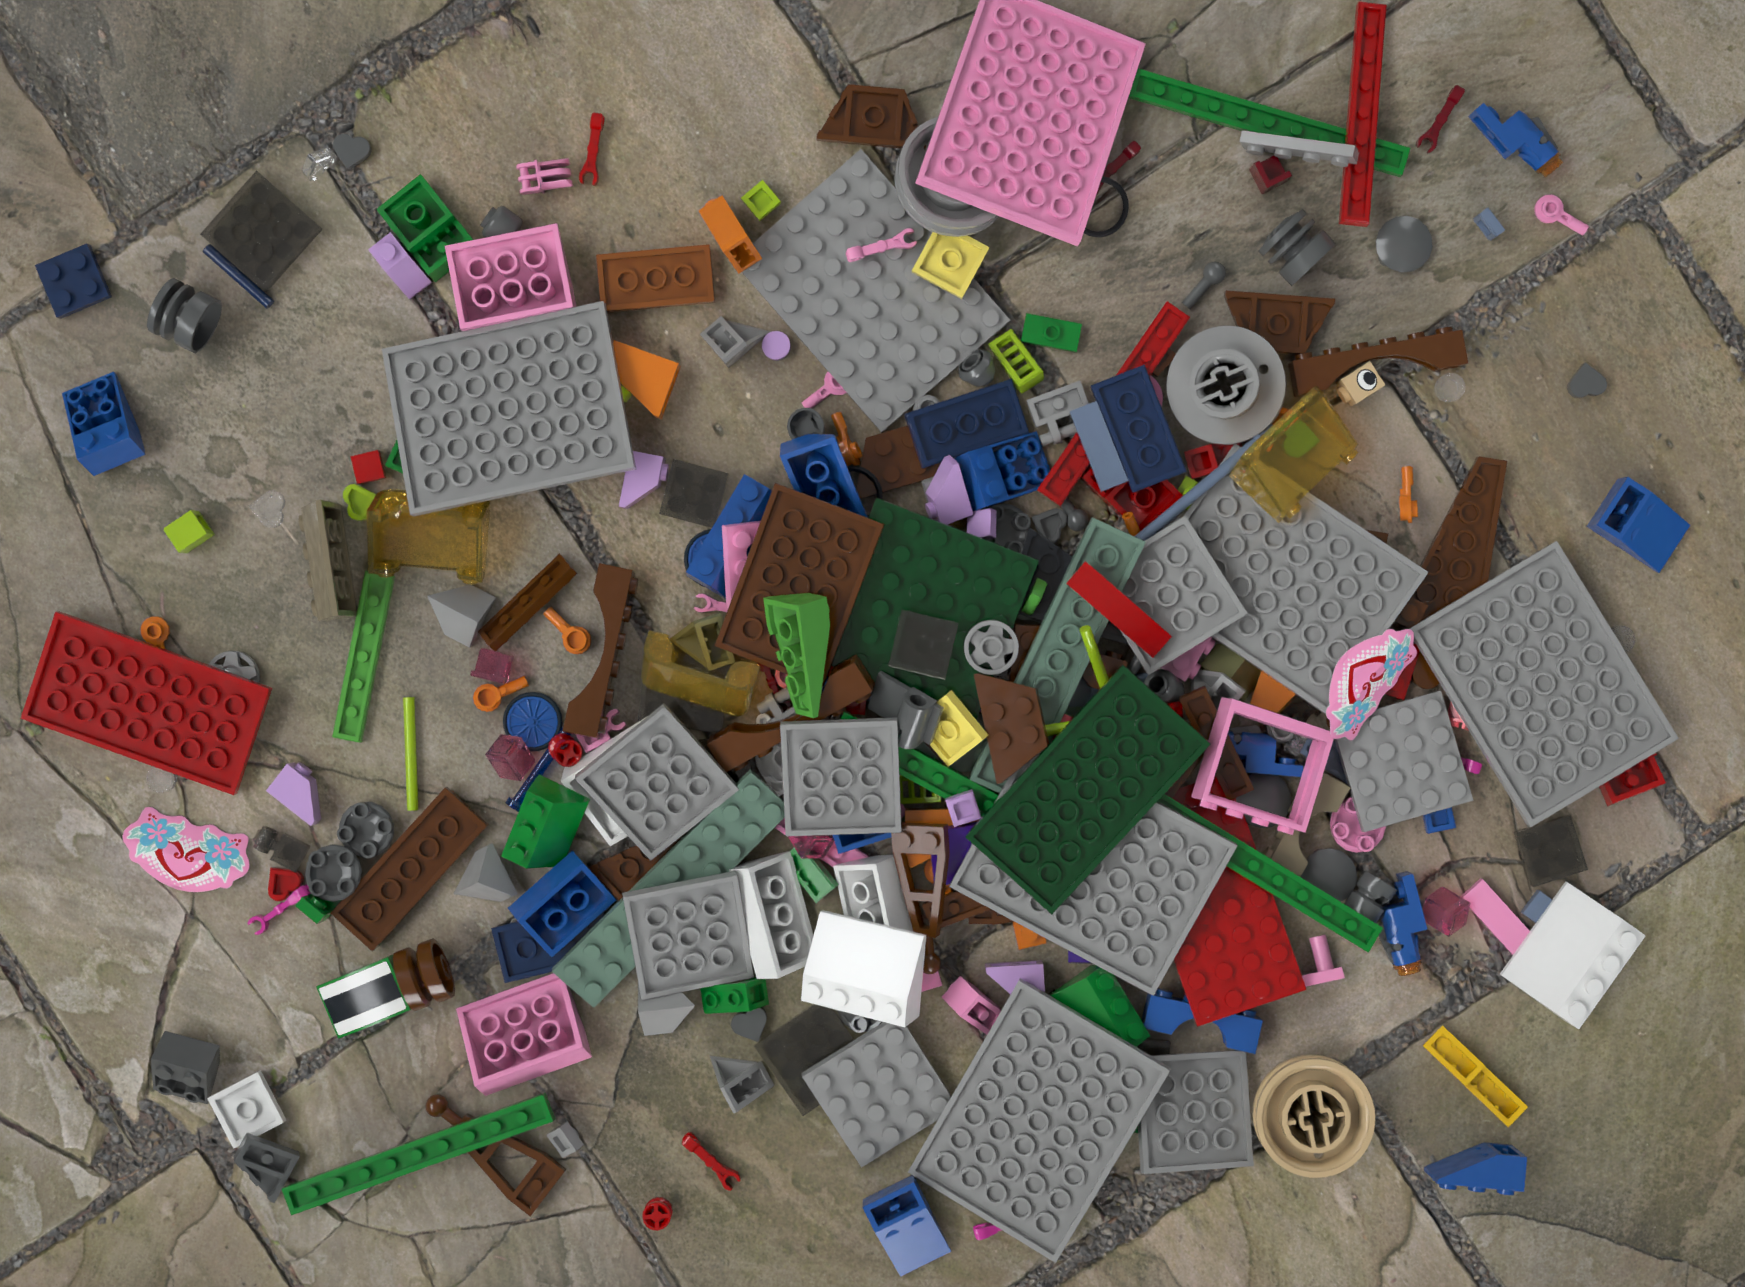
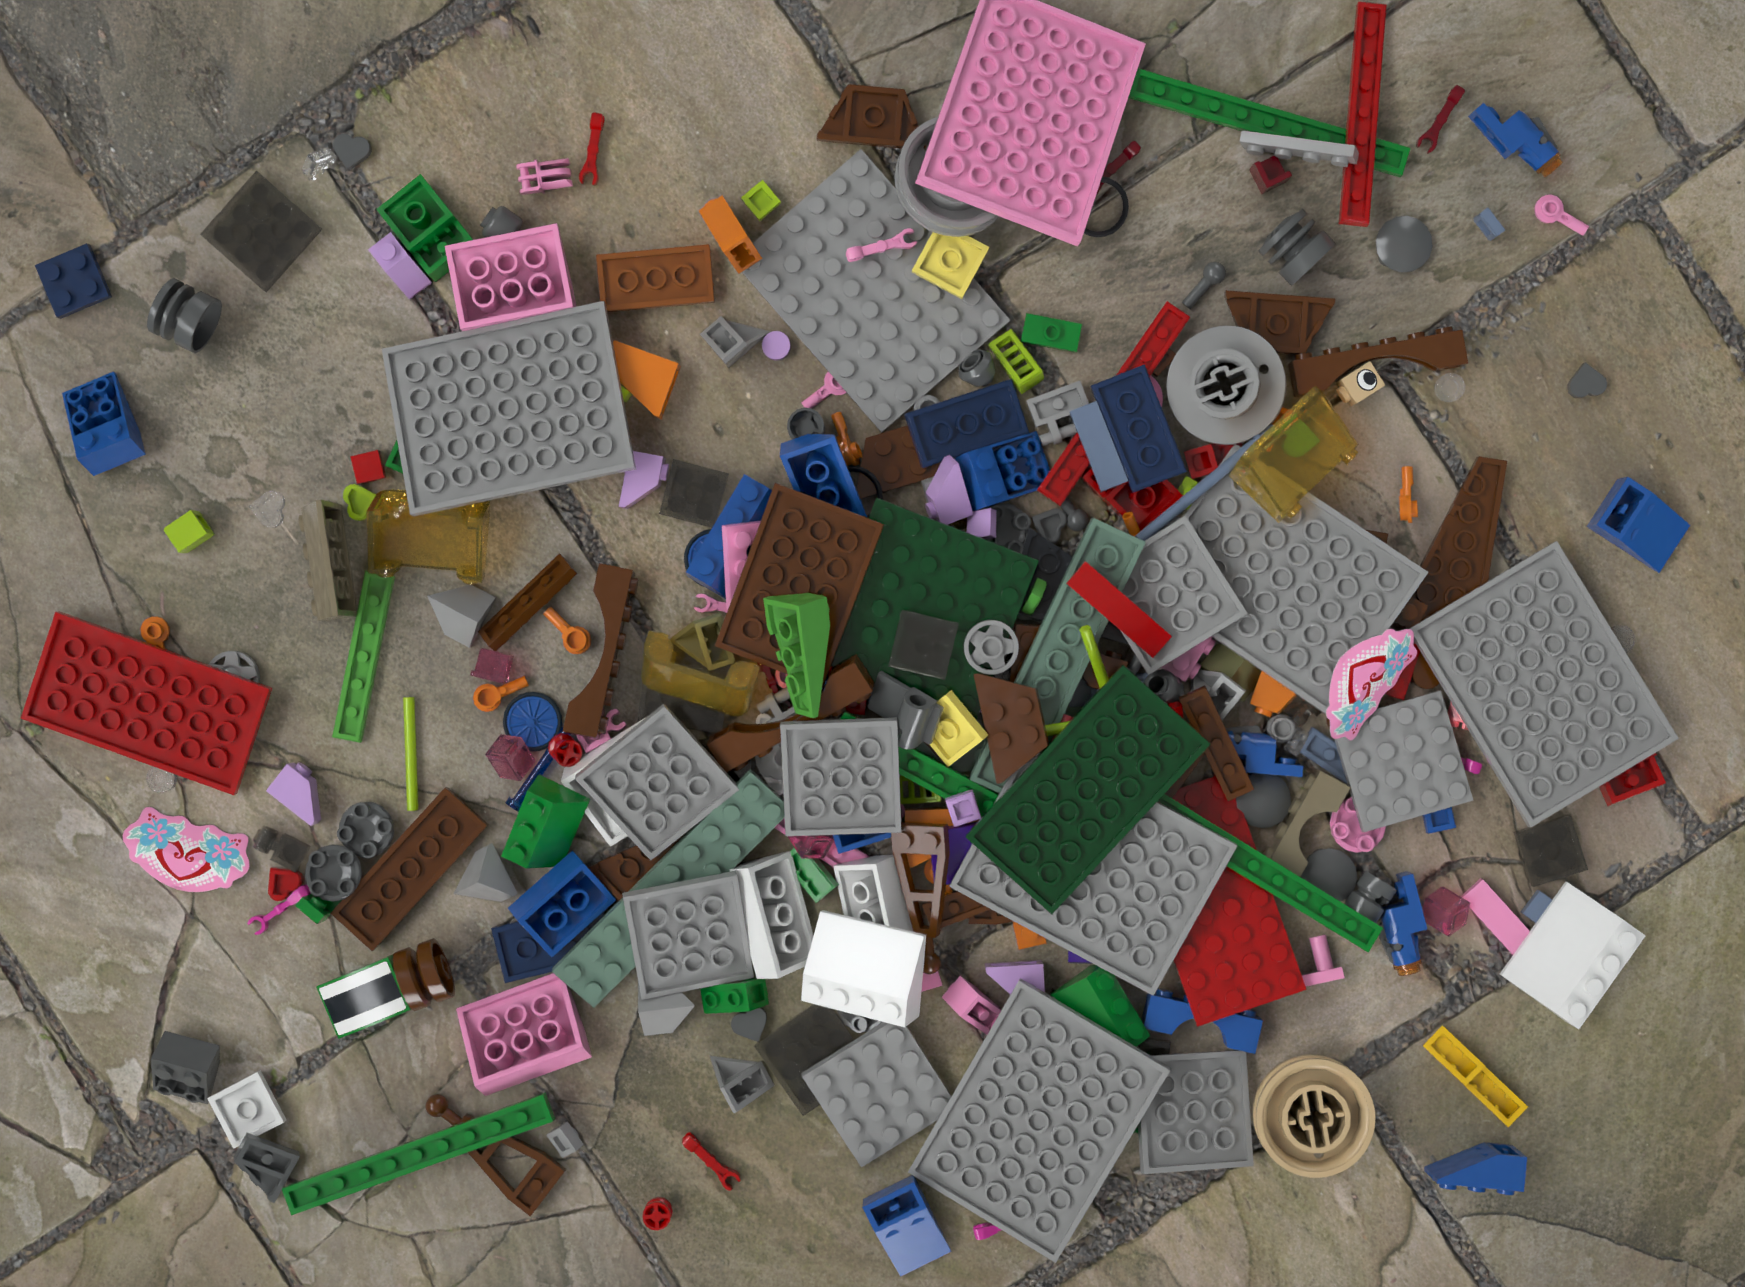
(238, 276): dark blue bar -> none
(1309, 780): bright pink window -> none

